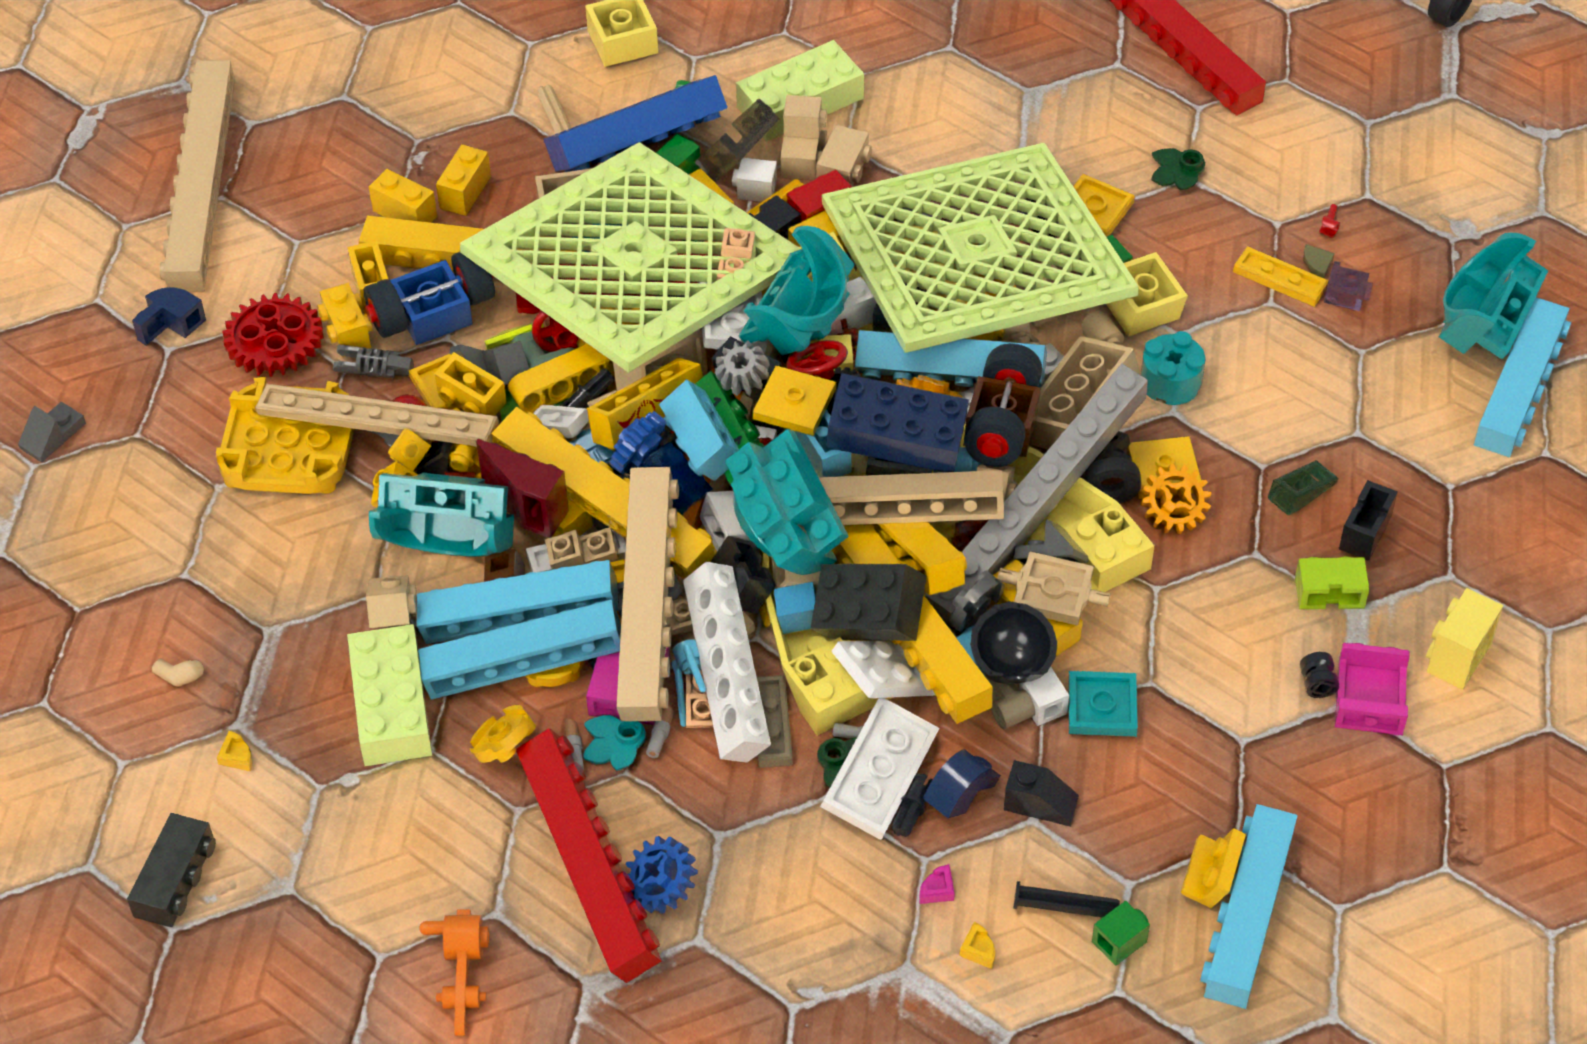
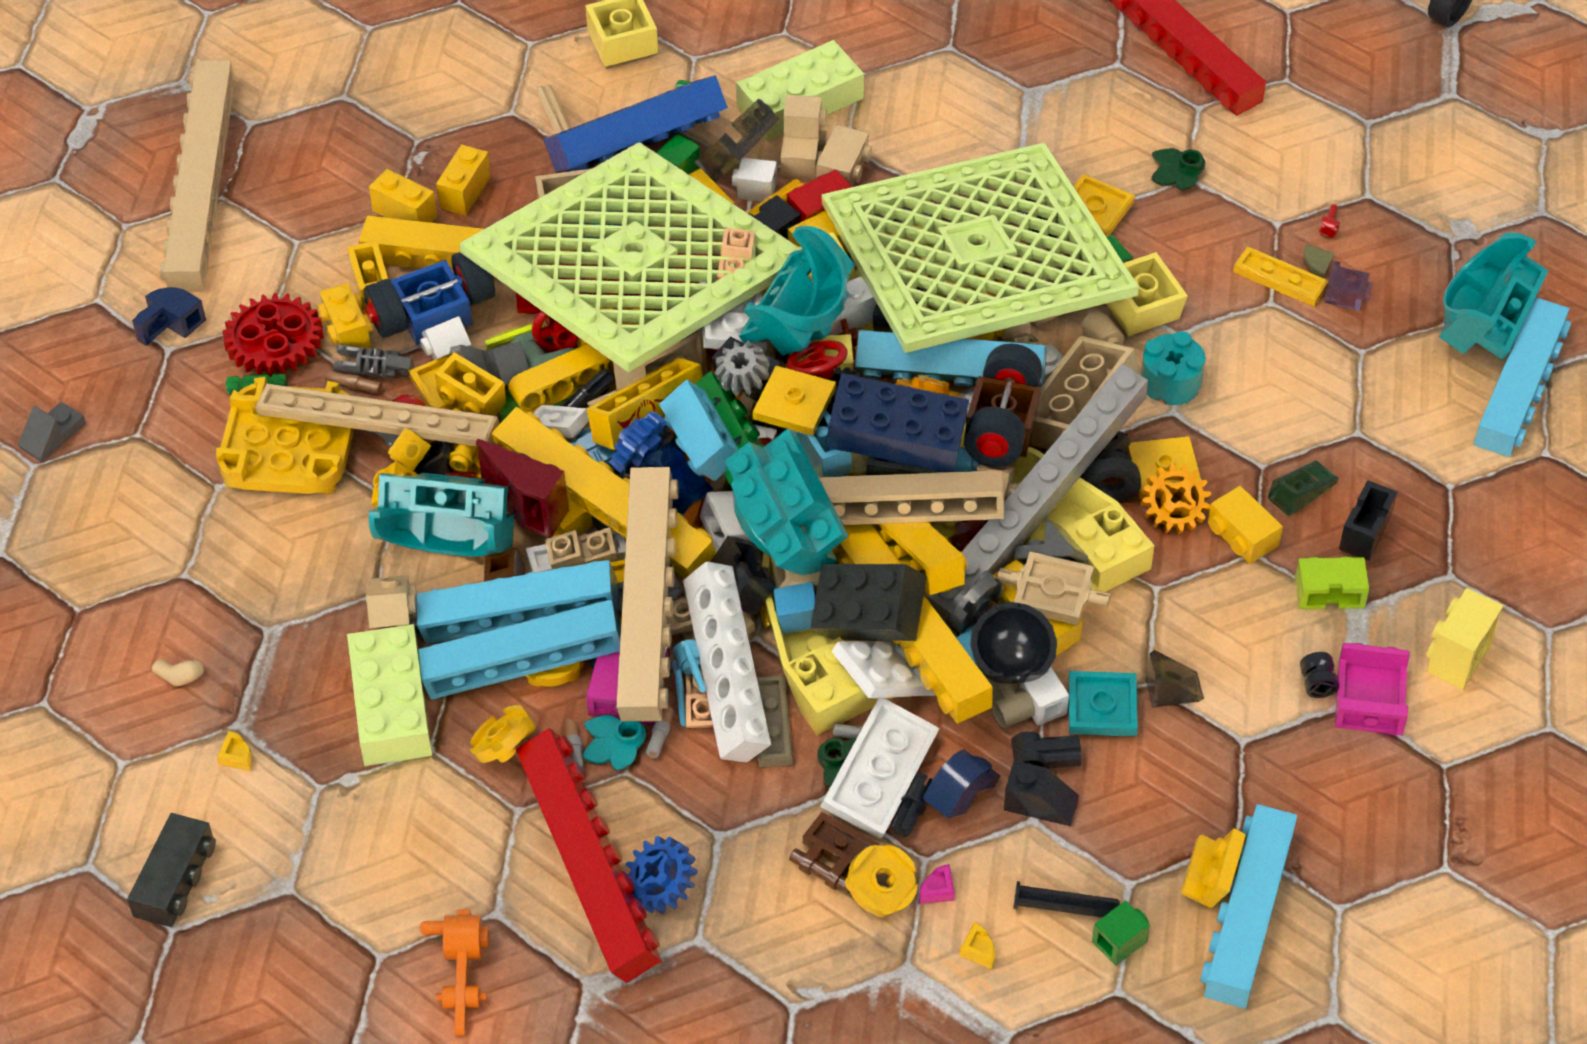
(237, 384): none -> green axle
(354, 382): none -> medium nougat piece
(441, 337): none -> white brick
(835, 842): none -> reddish brown plate
(863, 881): none -> yellow plate
(1047, 751): none -> black piece
(1171, 681): none -> clear smoke slope
(1244, 524): none -> yellow brick

